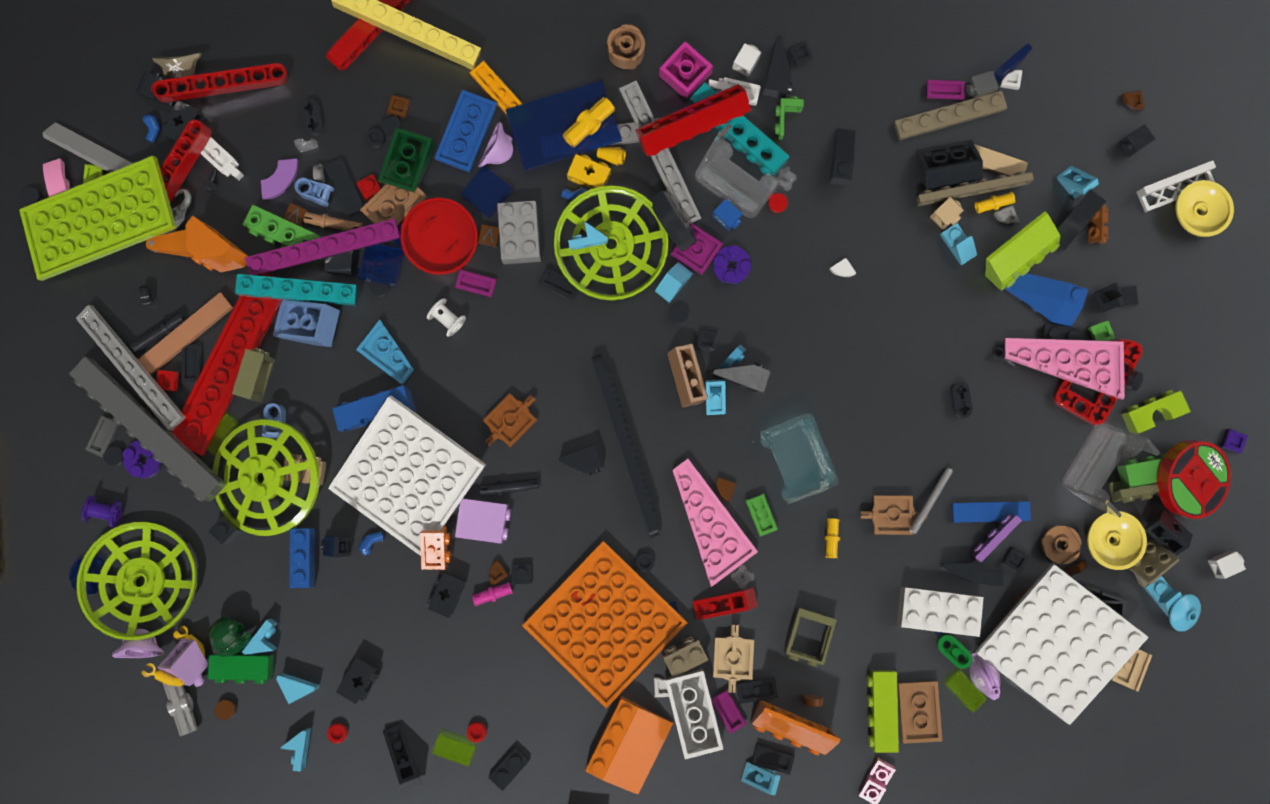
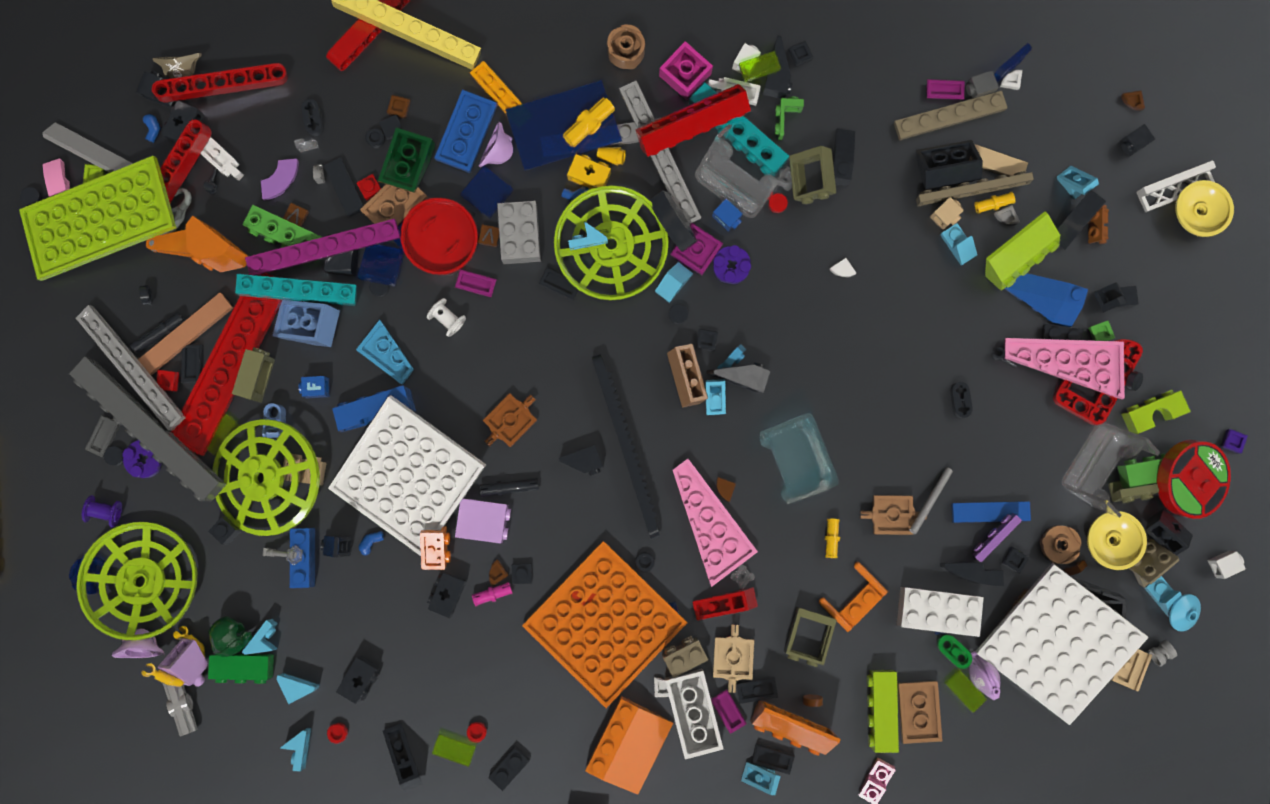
(225, 709): reddish brown tile -> none
(292, 555): none -> piece
(314, 387): none -> blue brick
(317, 191): medium blue piece -> none
(331, 222): medium nougat pin -> none
(759, 66): none -> clear neon green tile
(761, 515): bright green plate -> none
(798, 177): none -> olive window
(860, 603): none -> orange plate
(1162, 653): none -> light grey wheel

